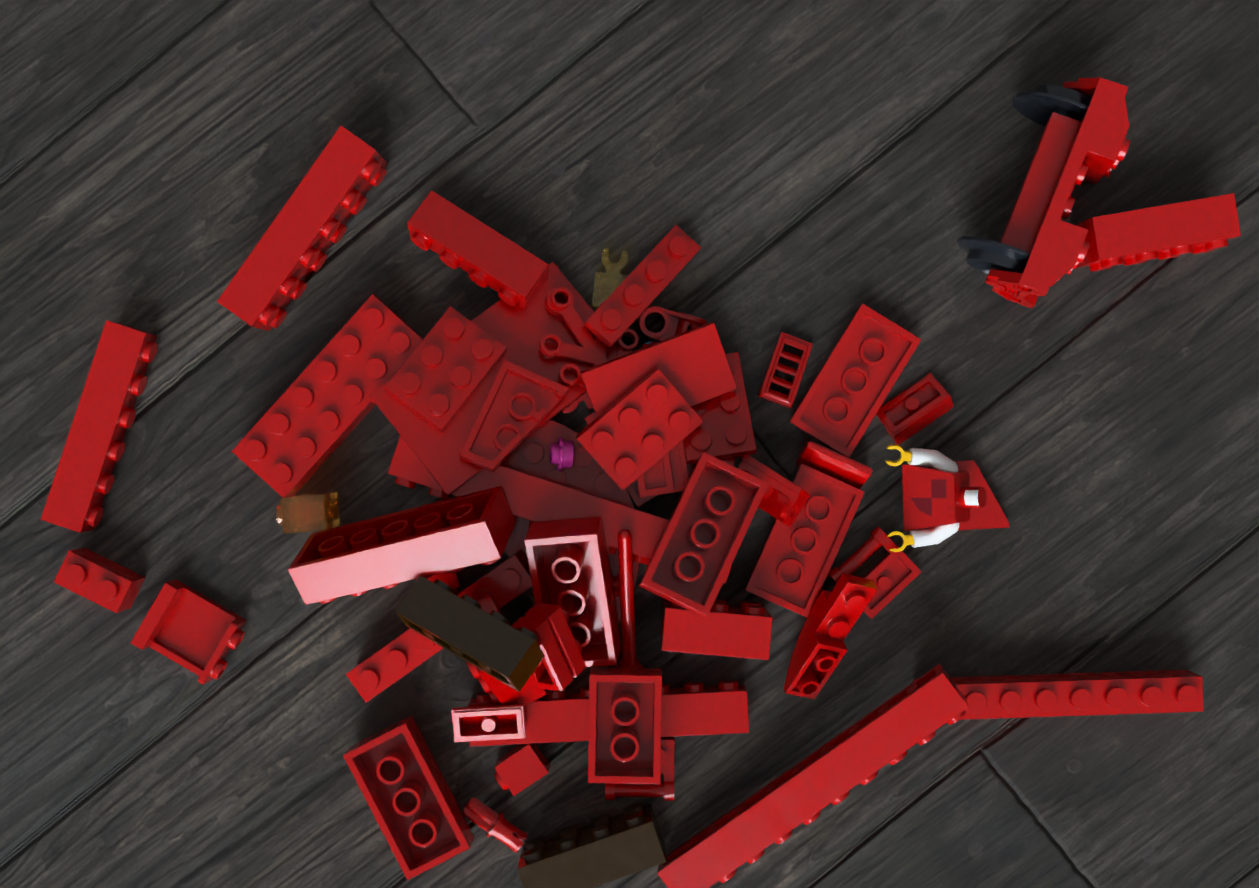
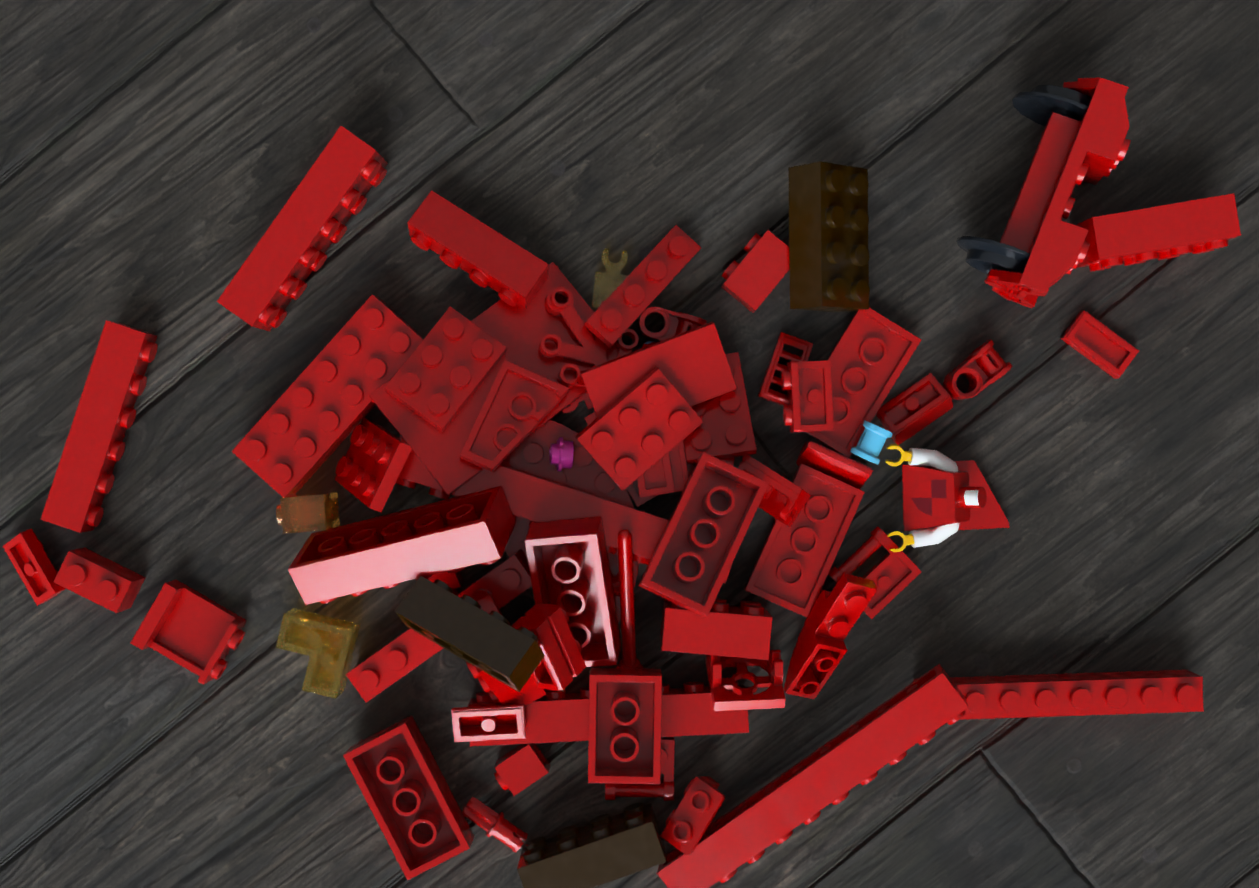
(33, 566): none -> red plate
(327, 642): none -> clear yellow brick
(372, 464): none -> red plate
(694, 814): none -> red bracket
(744, 699): none -> red piece
(758, 272): none -> red brick
(809, 396): none -> red bracket
(828, 237): none -> dark brown brick
(871, 442): none -> medium azure bush
(980, 368): none -> red piece
(1099, 344): none -> red tile

